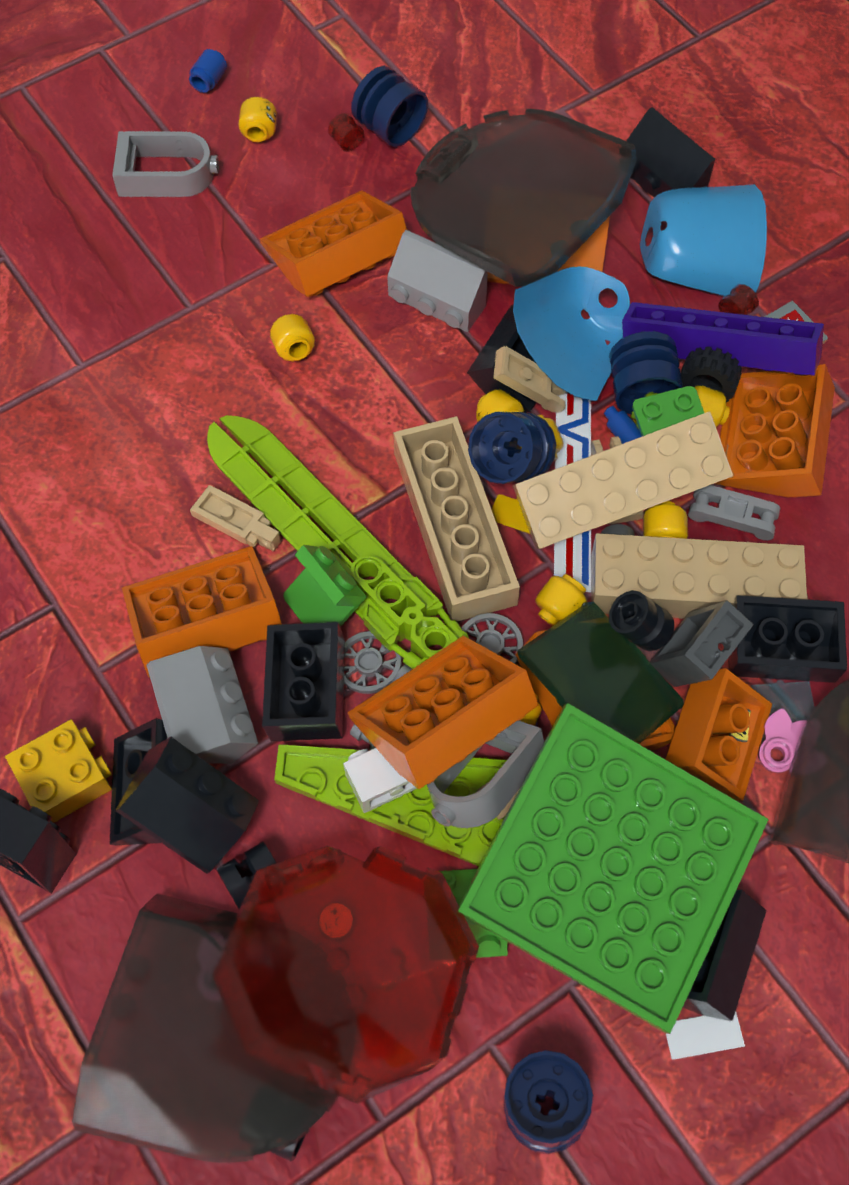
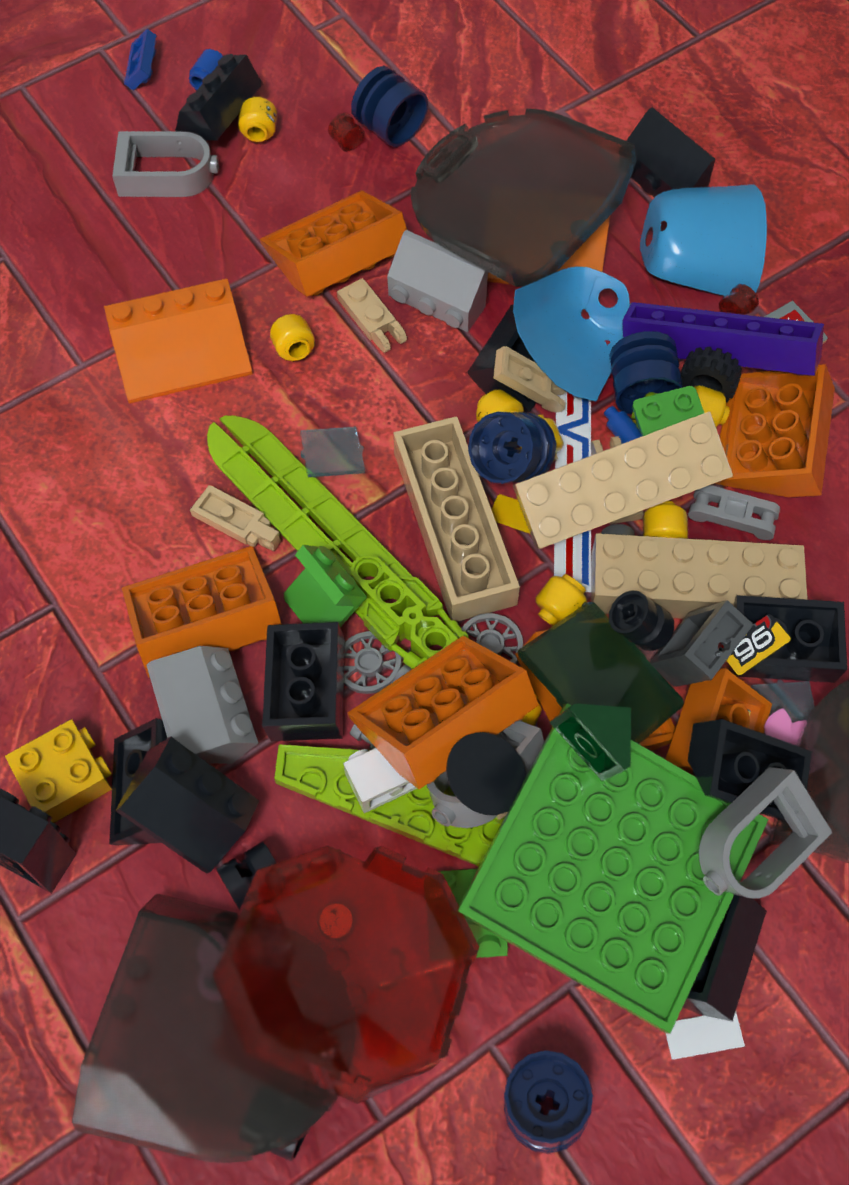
(140, 60): none -> blue plate
(178, 340): none -> orange slope
(219, 98): none -> black slope
(332, 451): none -> clear light blue piece
(370, 314): none -> tan hinge
(485, 773): none -> black sticker
(598, 736): none -> dark green slope
(732, 757): none -> black slope
(759, 642): none -> sticker
(801, 815): none -> light grey window

